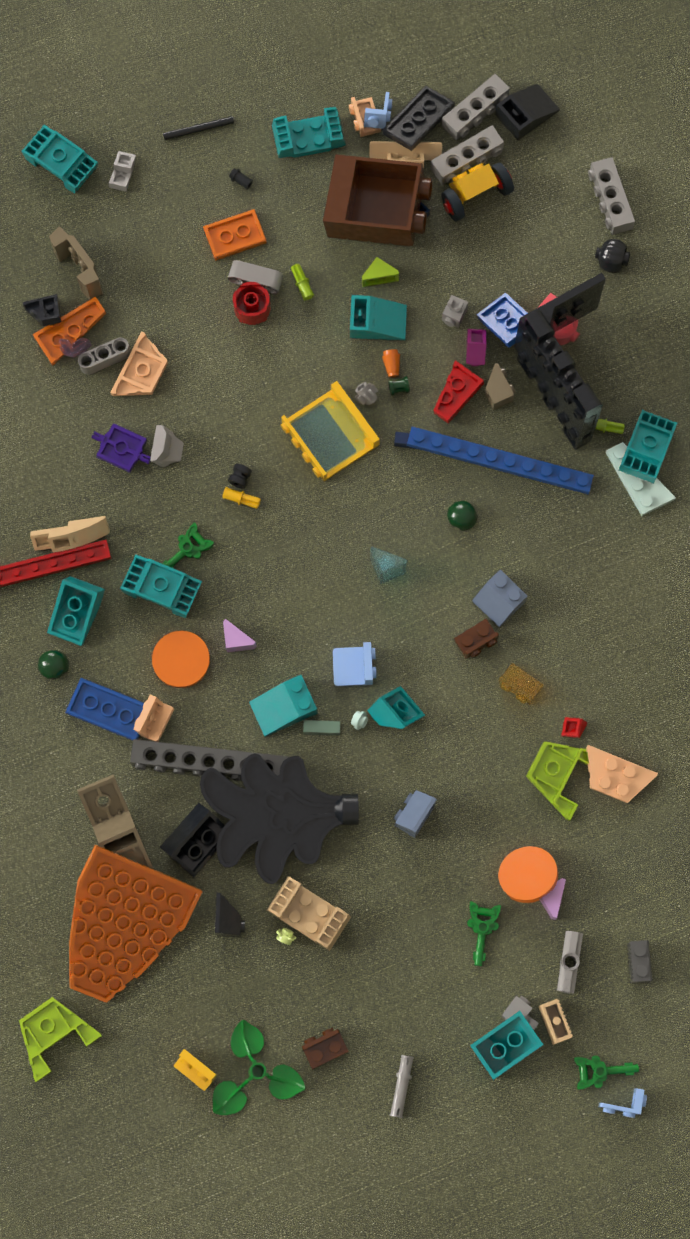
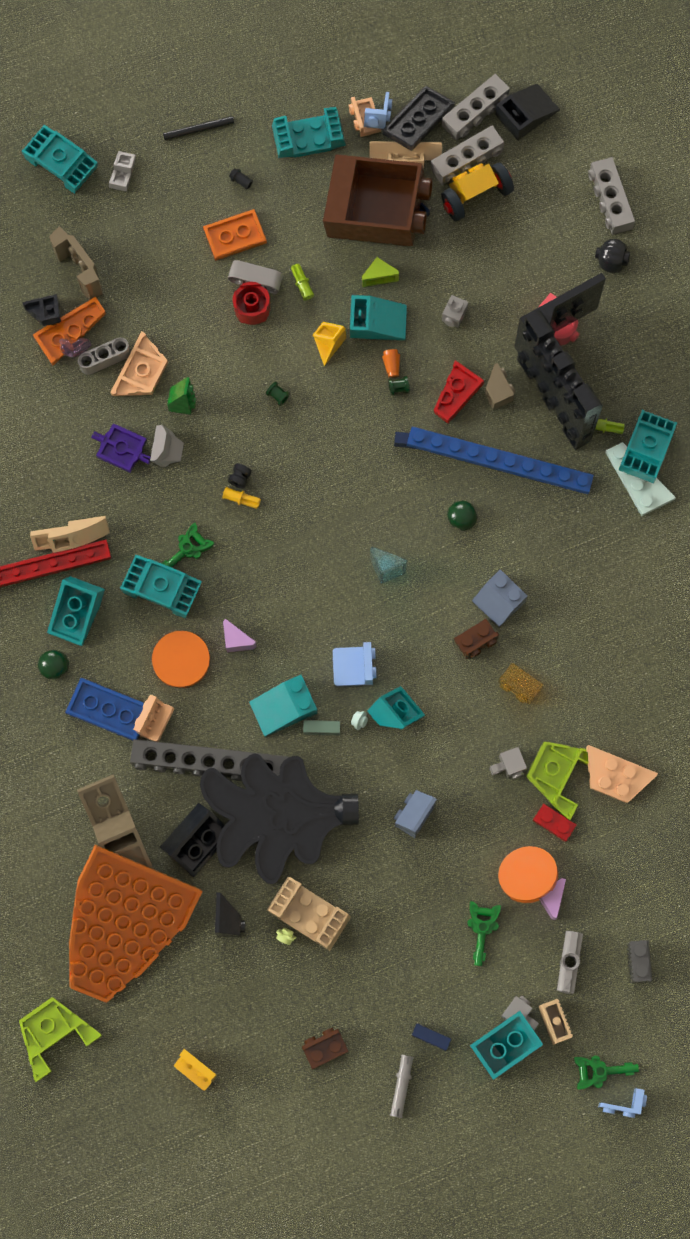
(182, 397): none -> green slope
(277, 393): none -> dark green bush
(284, 1080): green plant -> none
(329, 339): none -> yellow slope
(330, 432): clear light blue panel -> none
(366, 393): light grey gear -> none
(431, 1037): none -> dark blue piece
(476, 347): magenta slope -> none
(503, 318): plate -> none
(511, 763): none -> light grey brick
(554, 822): none -> red plate
(573, 727): red slope -> none

